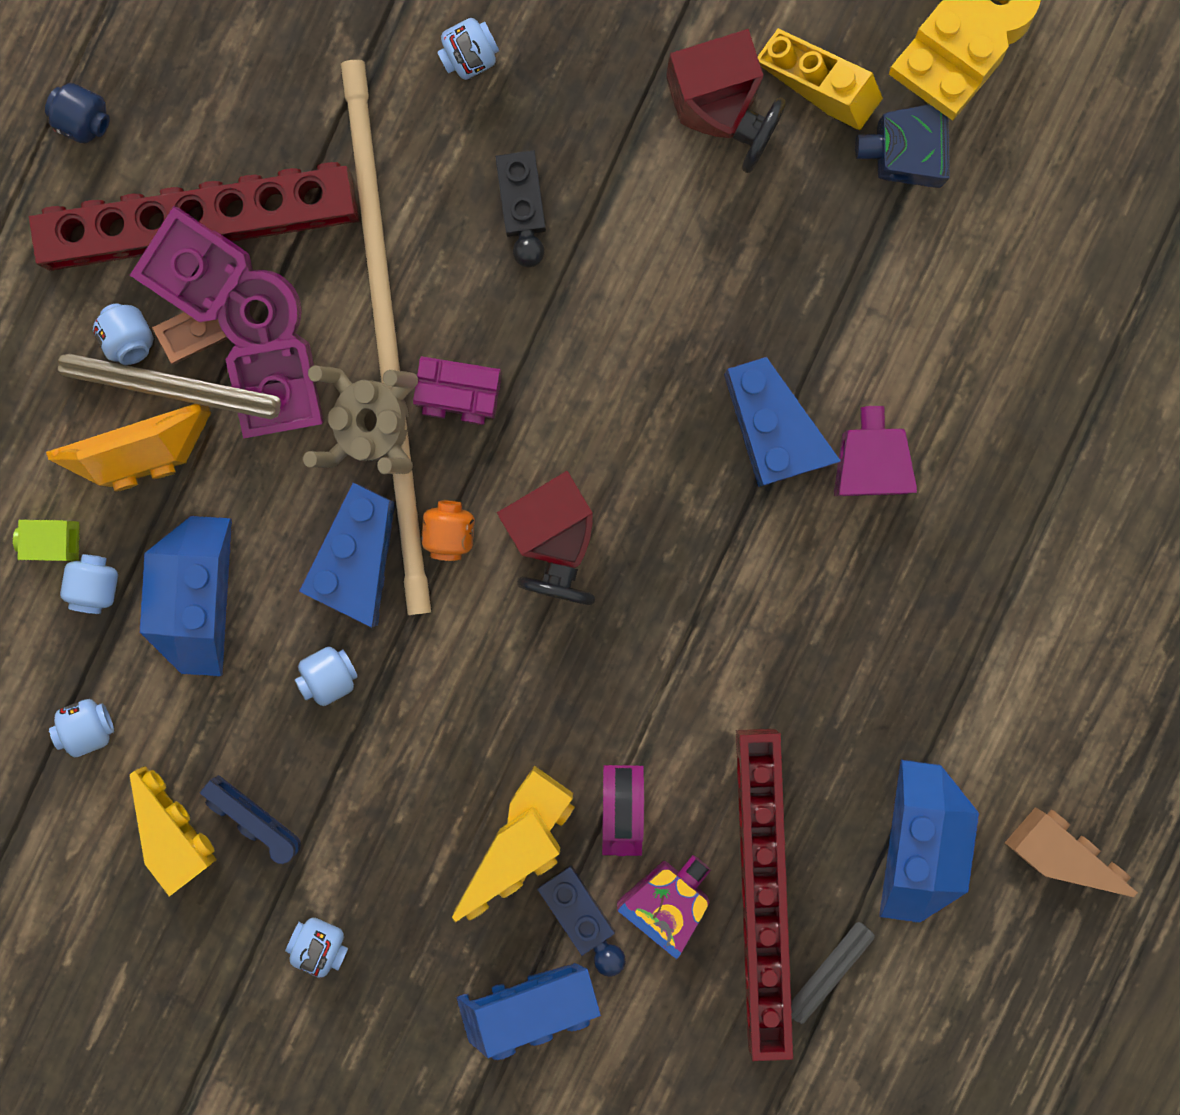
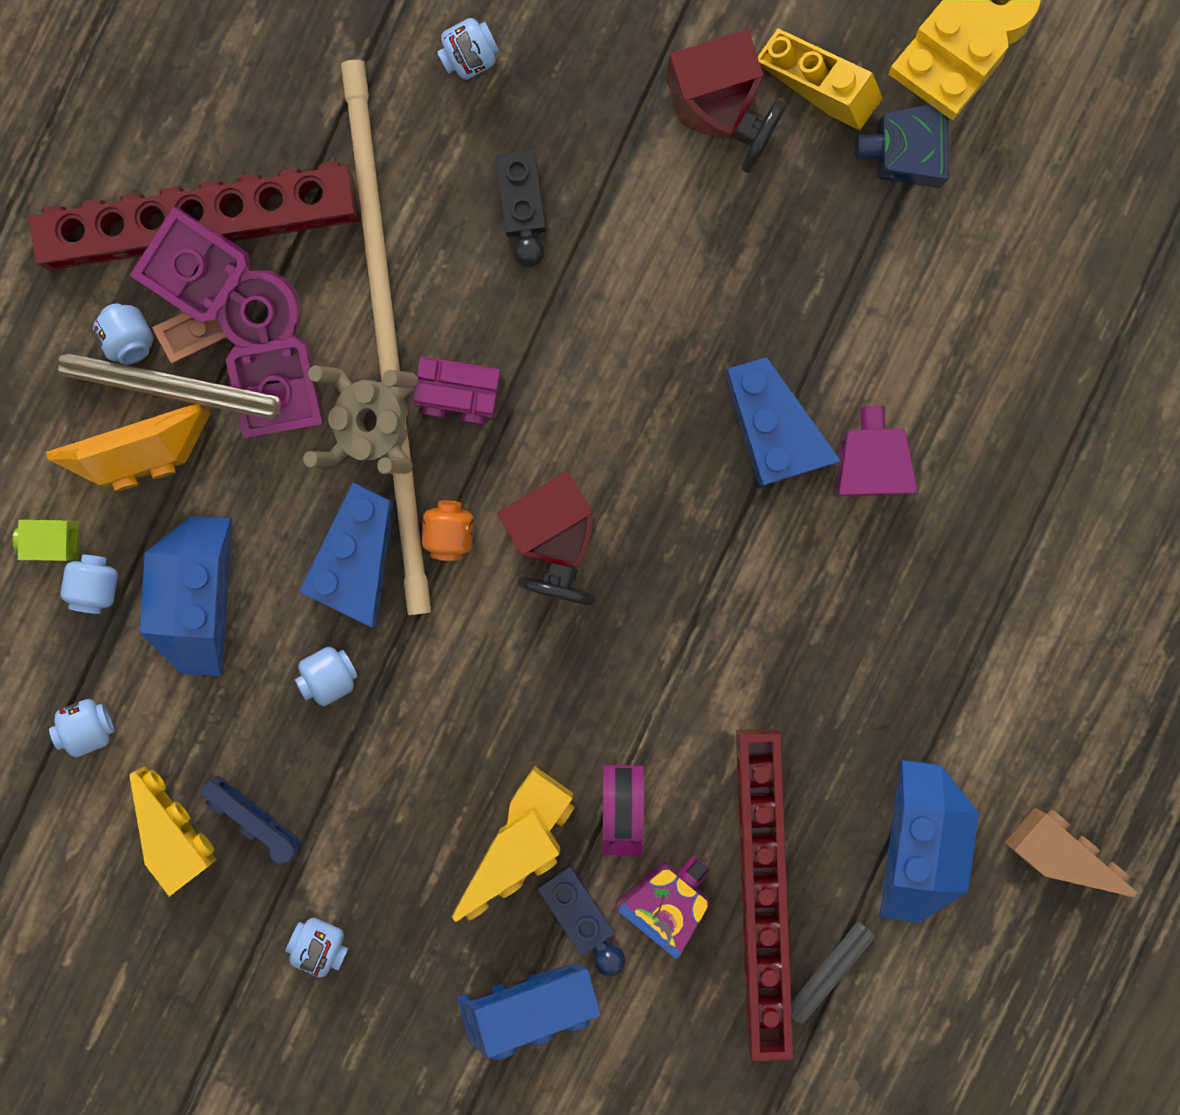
(77, 113): dark blue head -> none

